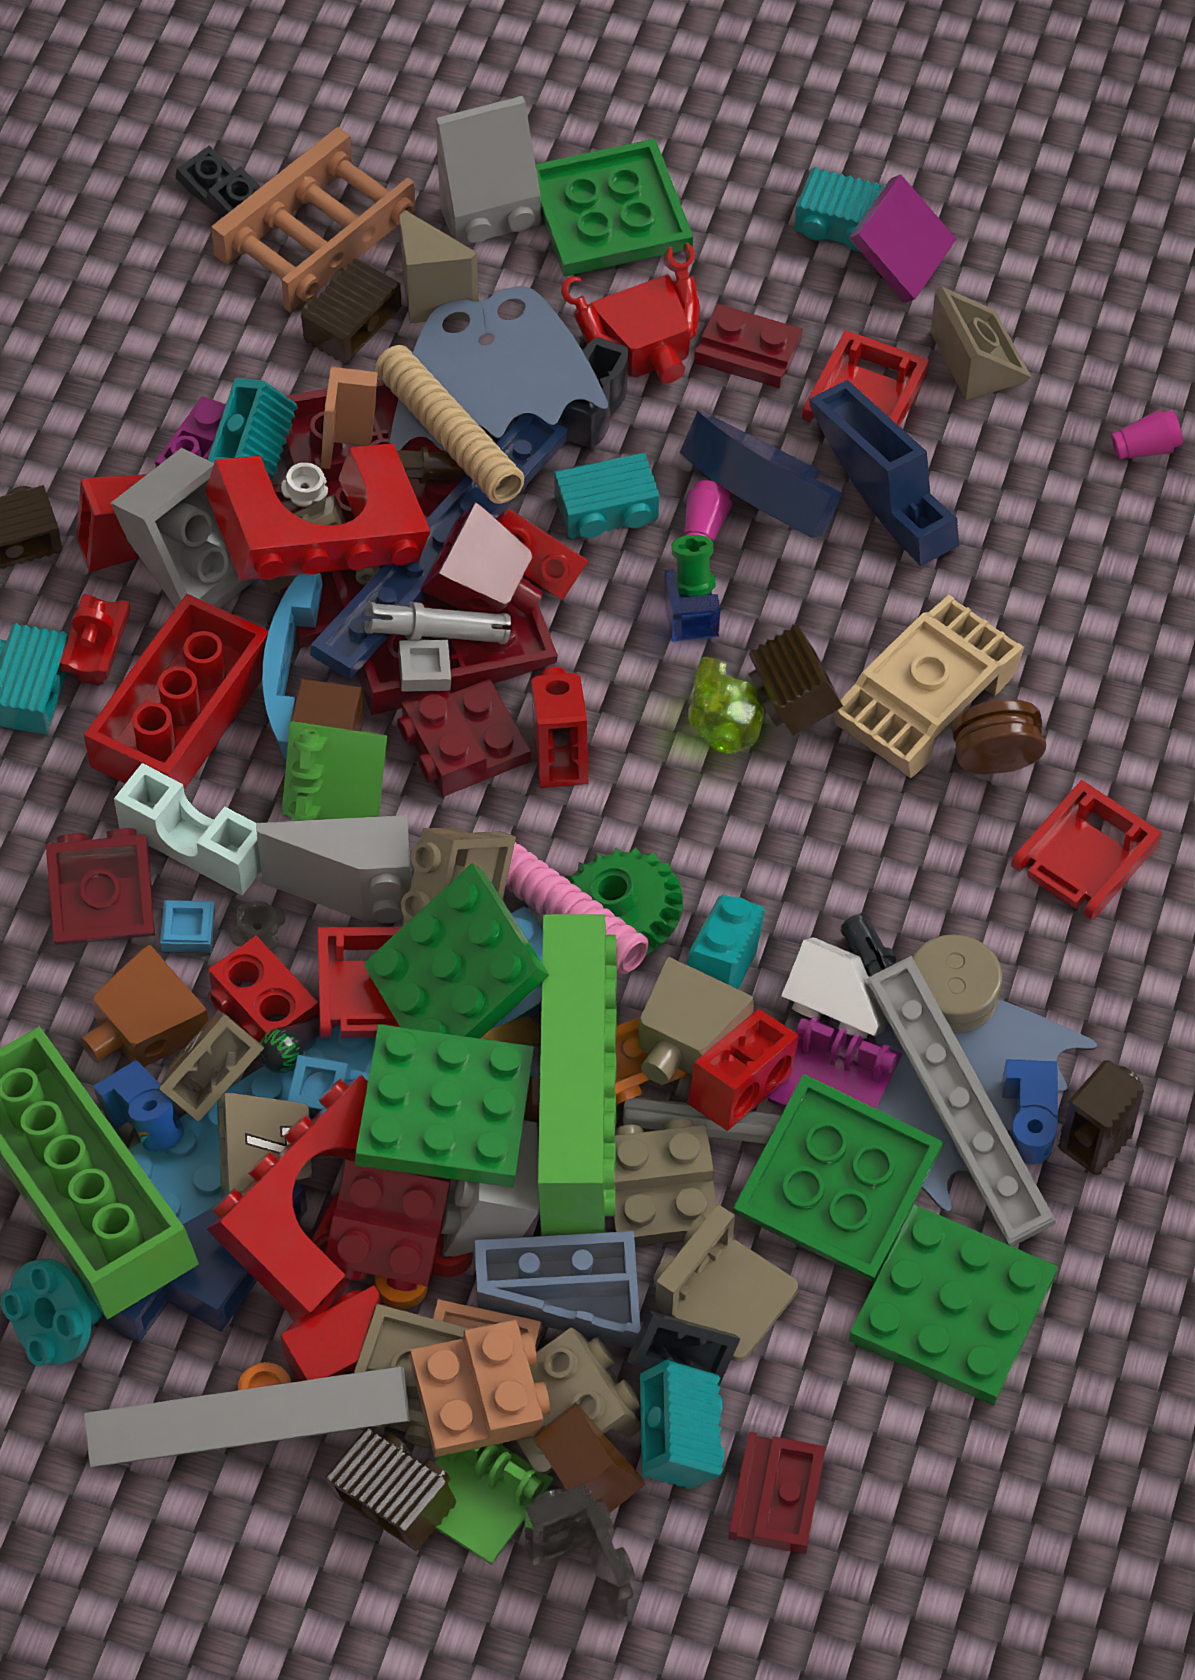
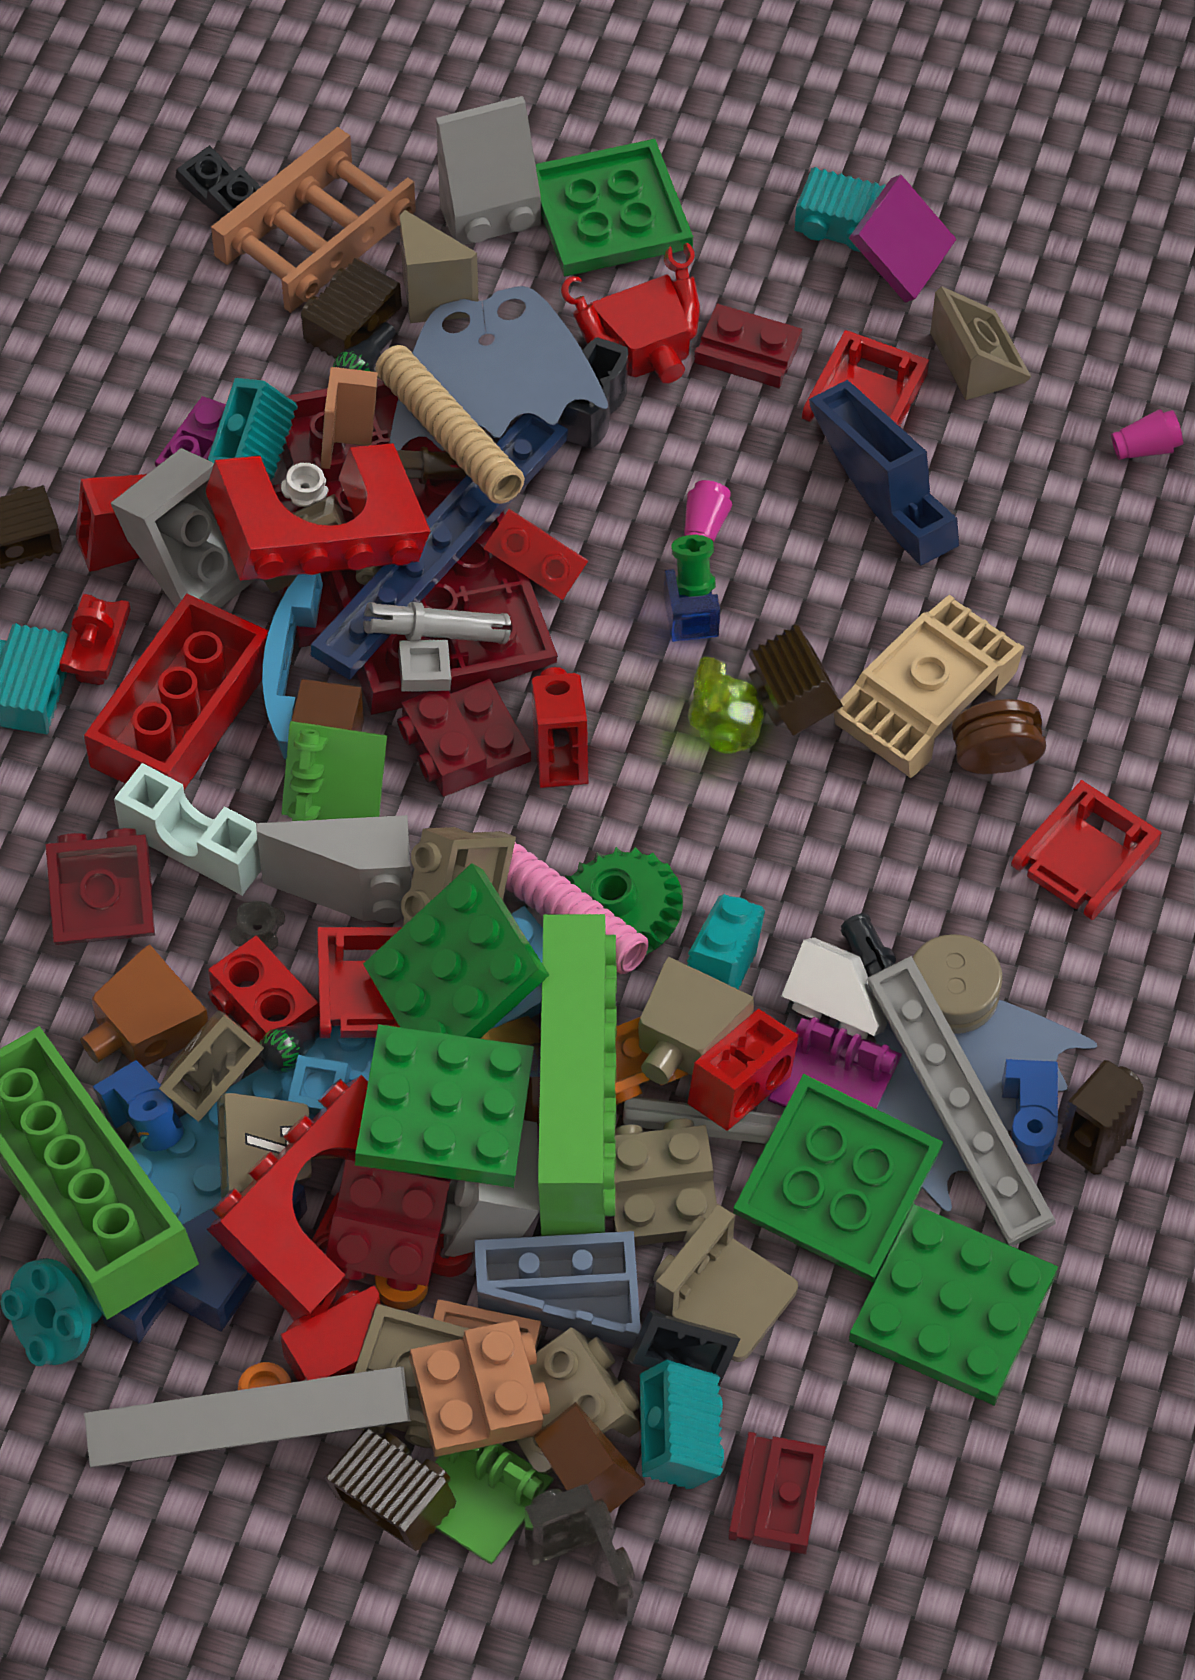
(187, 926): dark azure tile -> none
(366, 353): none -> black piece
(482, 567): torso -> none
(606, 496): teal brick -> none
(761, 474): dark blue slope -> none

